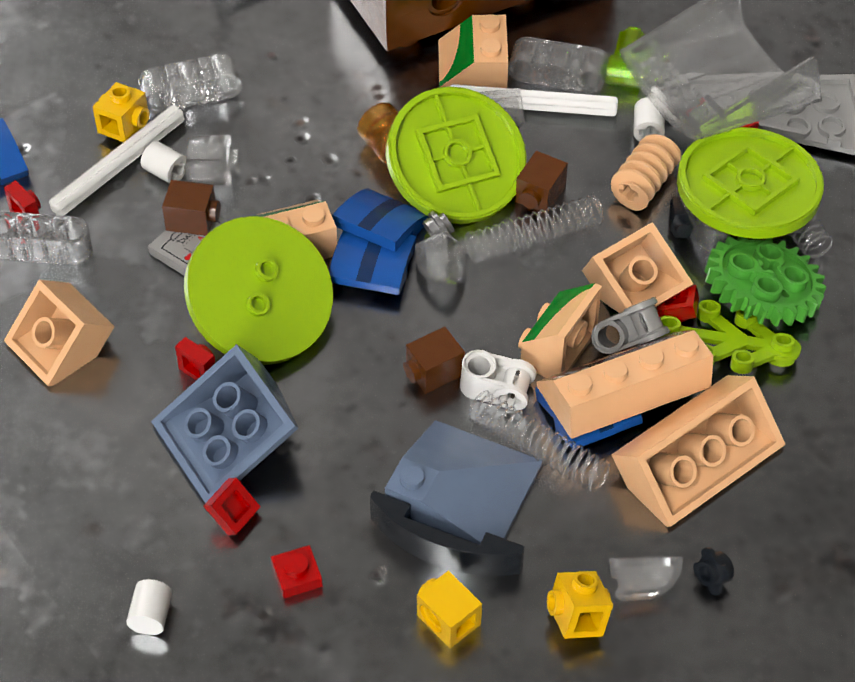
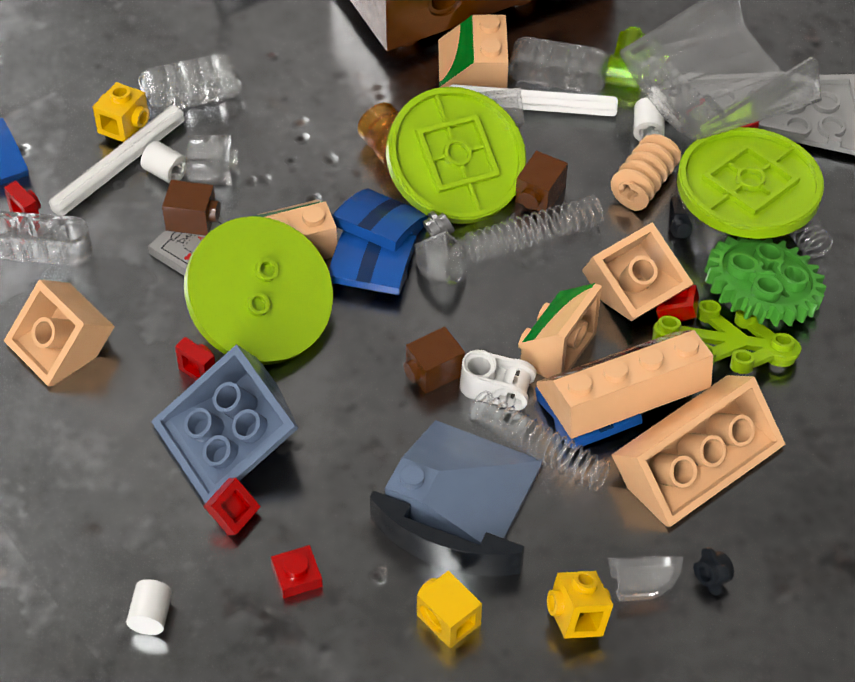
(635, 326): light grey piece -> none

